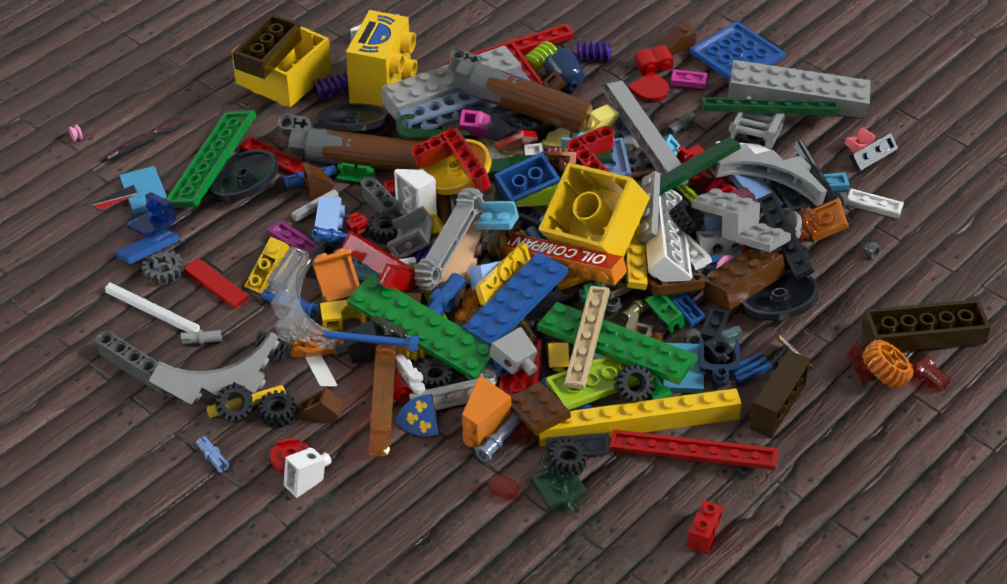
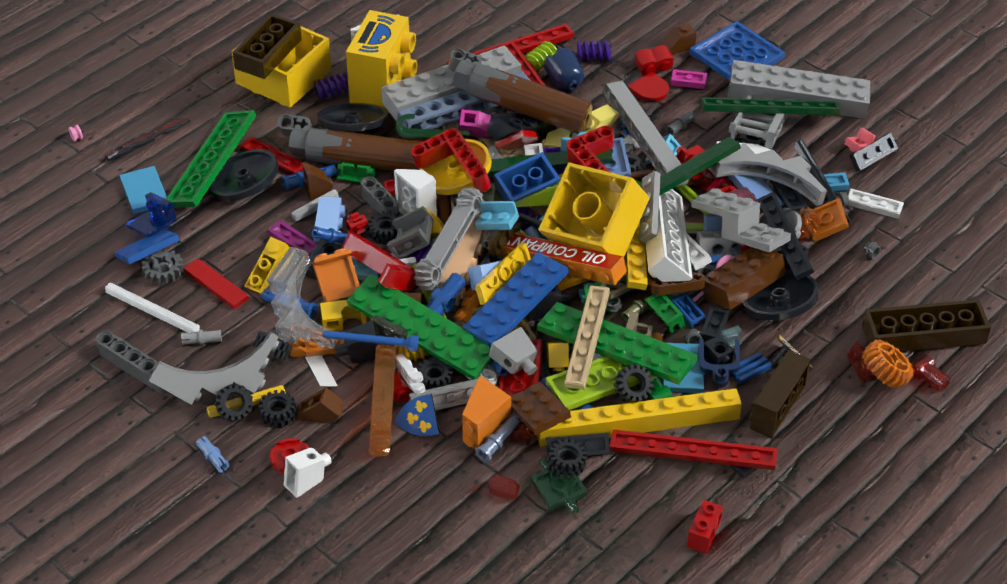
(115, 198): sticker -> none
(554, 81): reddish brown plate -> none
(559, 158): copper bracket -> none
(686, 217): black tyre -> none

